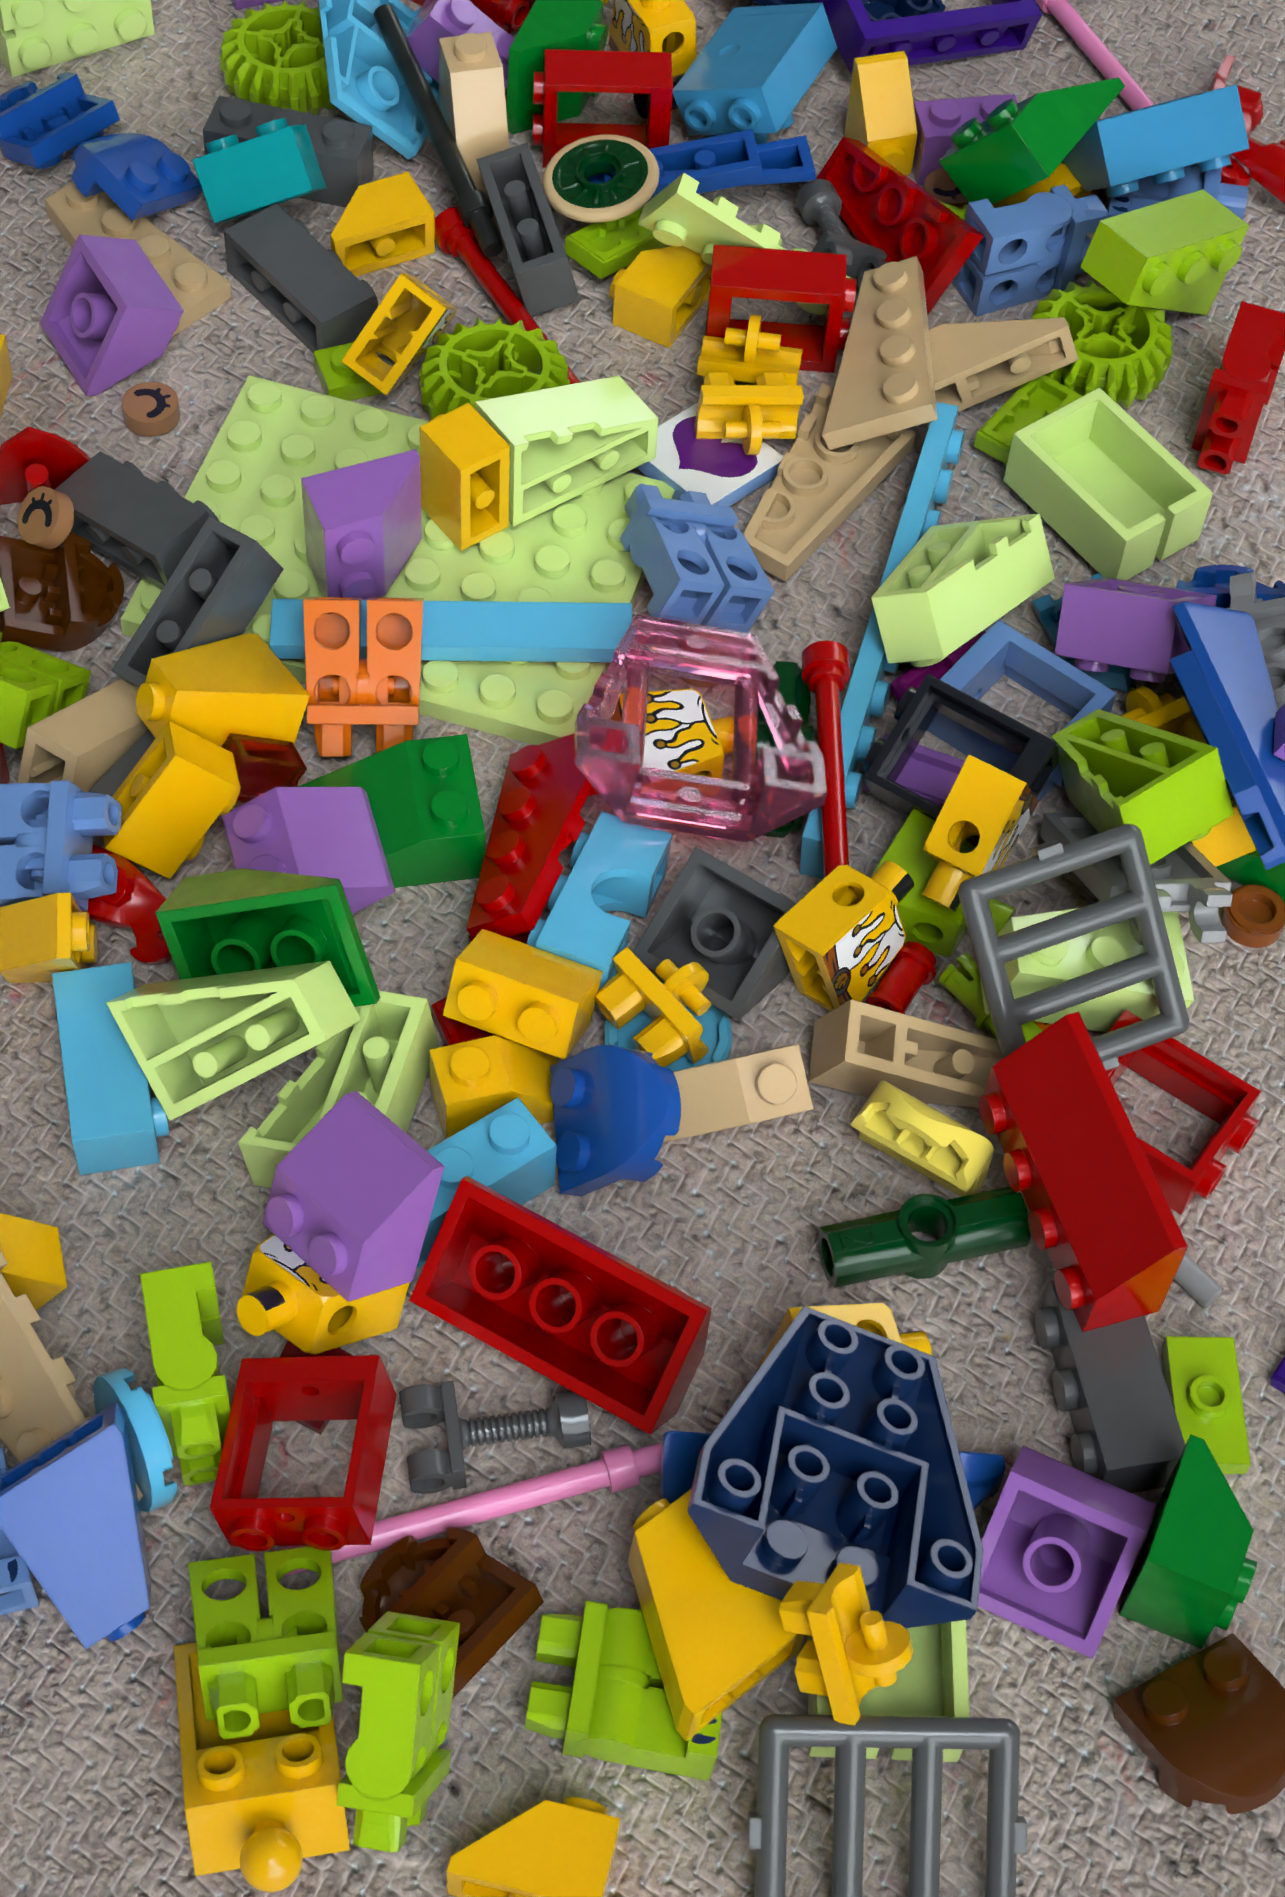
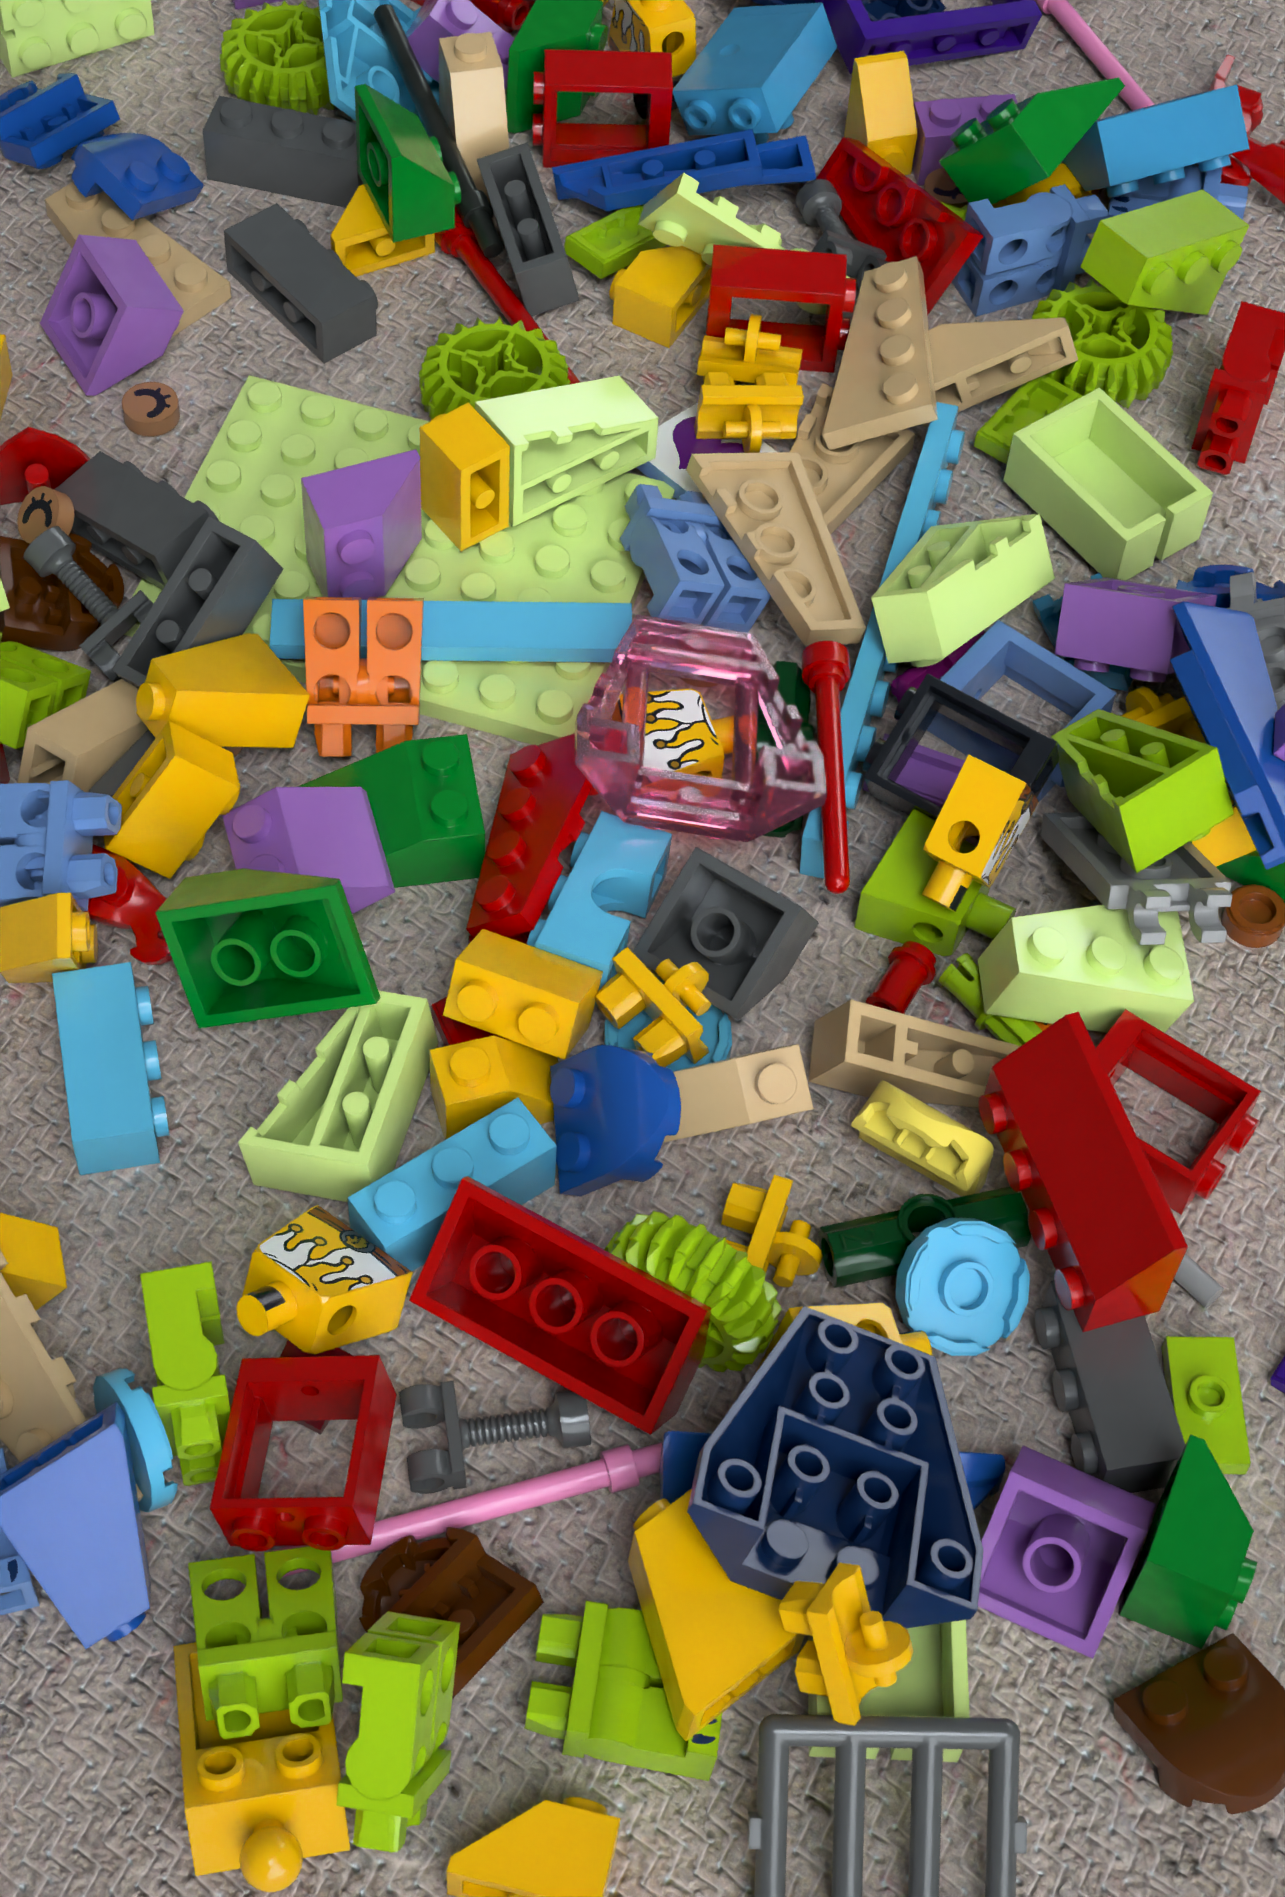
(53, 554): none -> dark grey bar
(228, 1028): yellowish green wedge -> none
(258, 171): teal brick -> none
(263, 764): clear red piece -> none
(338, 378): lime plate -> none
(355, 1199): medium lavender slope -> none
(402, 168): none -> green slope
(402, 330): yellow torso -> none
(577, 198): dark green wheel -> none
(710, 1272): none -> lime gear
(763, 1215): none -> yellow hips
(784, 537): none -> tan wing
(844, 933): yellow torso -> none
(962, 1286): none -> medium azure tile
(1140, 902): dark grey bar -> none

